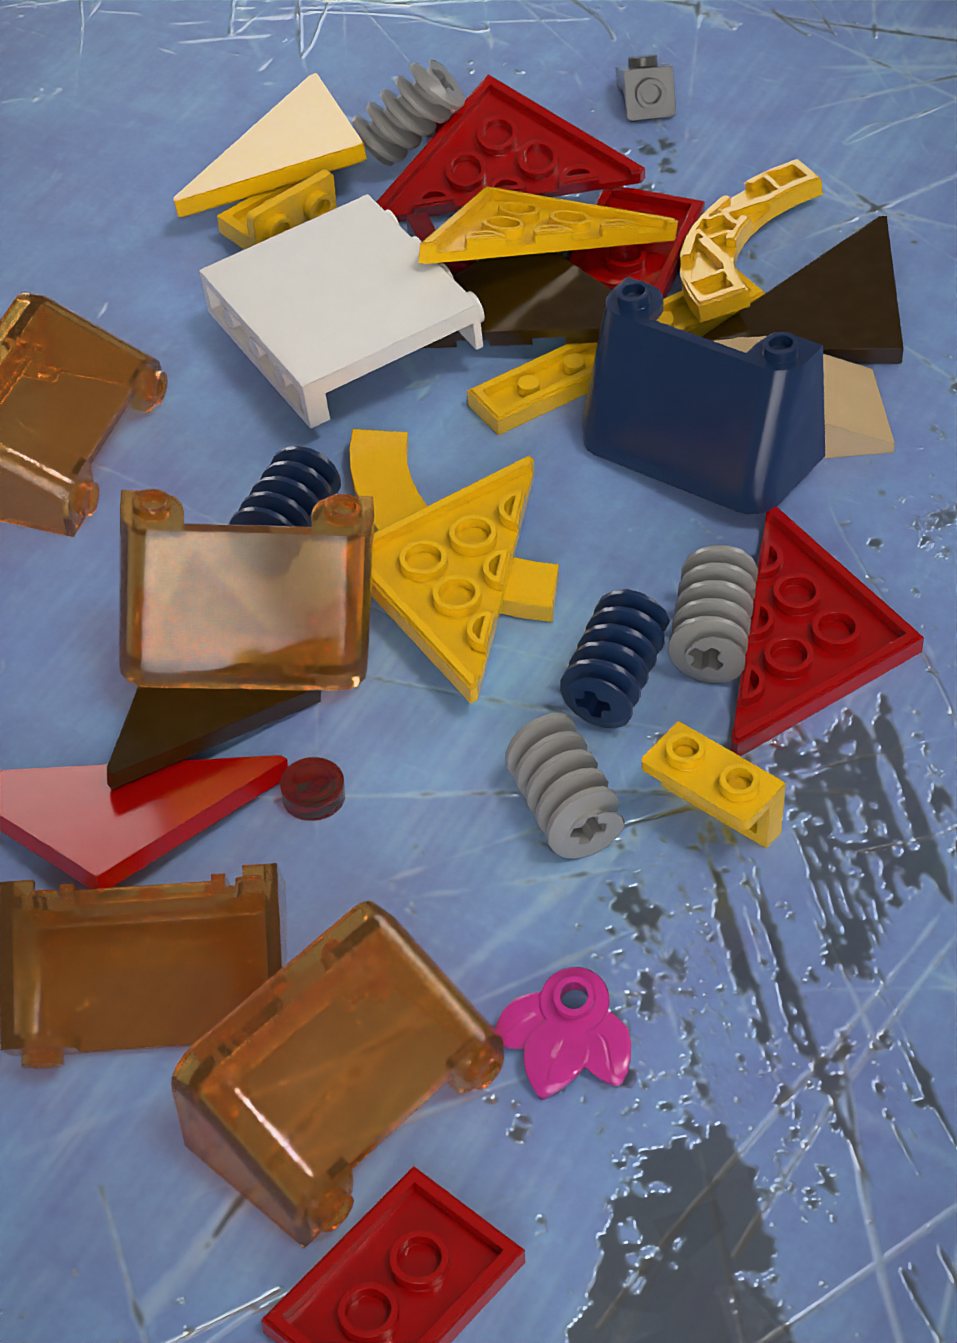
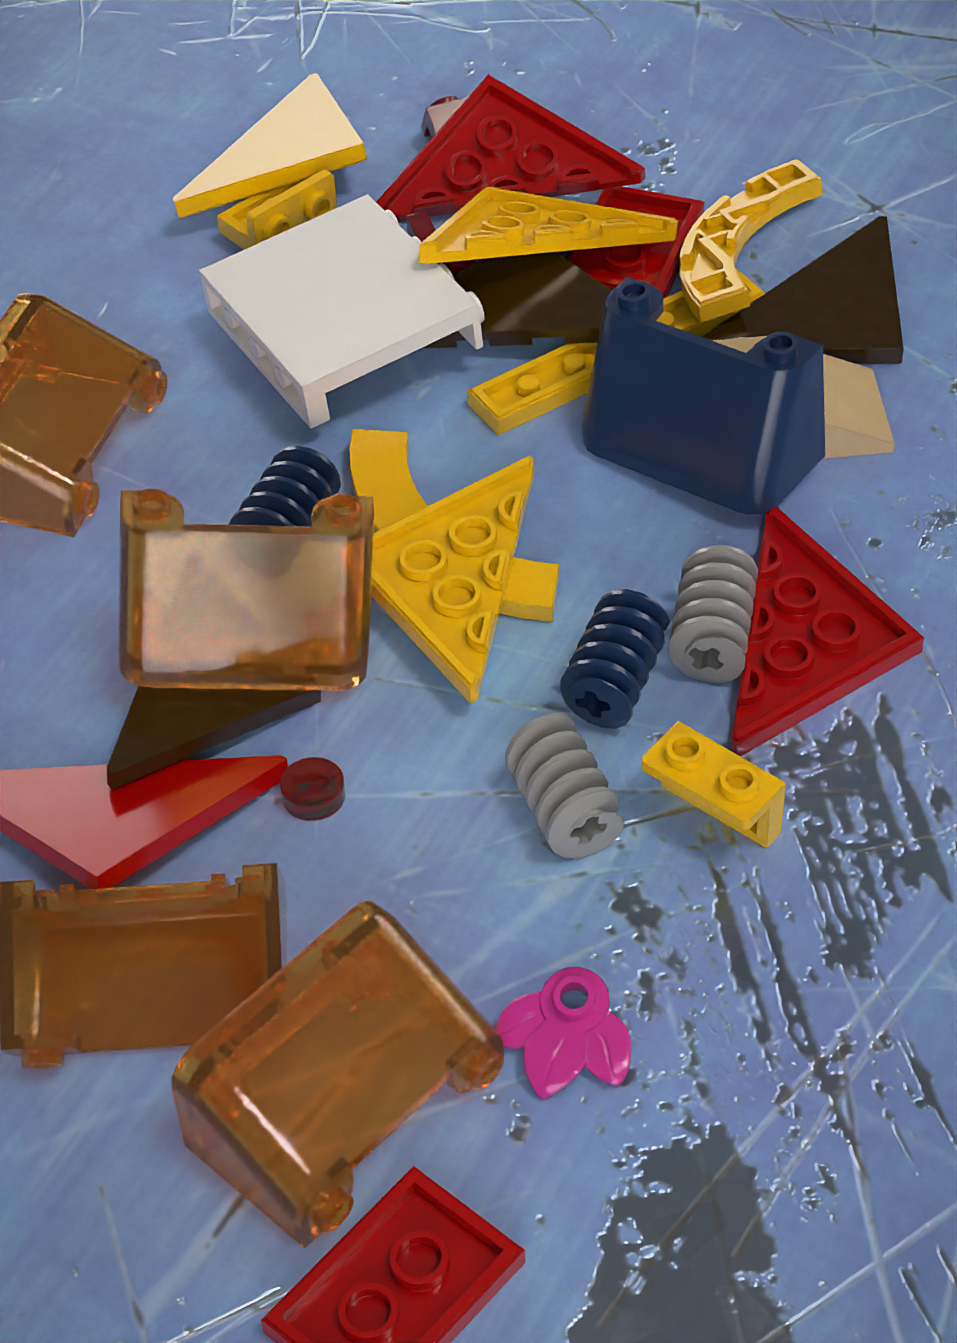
(410, 113): light grey piece -> none
(647, 88): bracket -> none

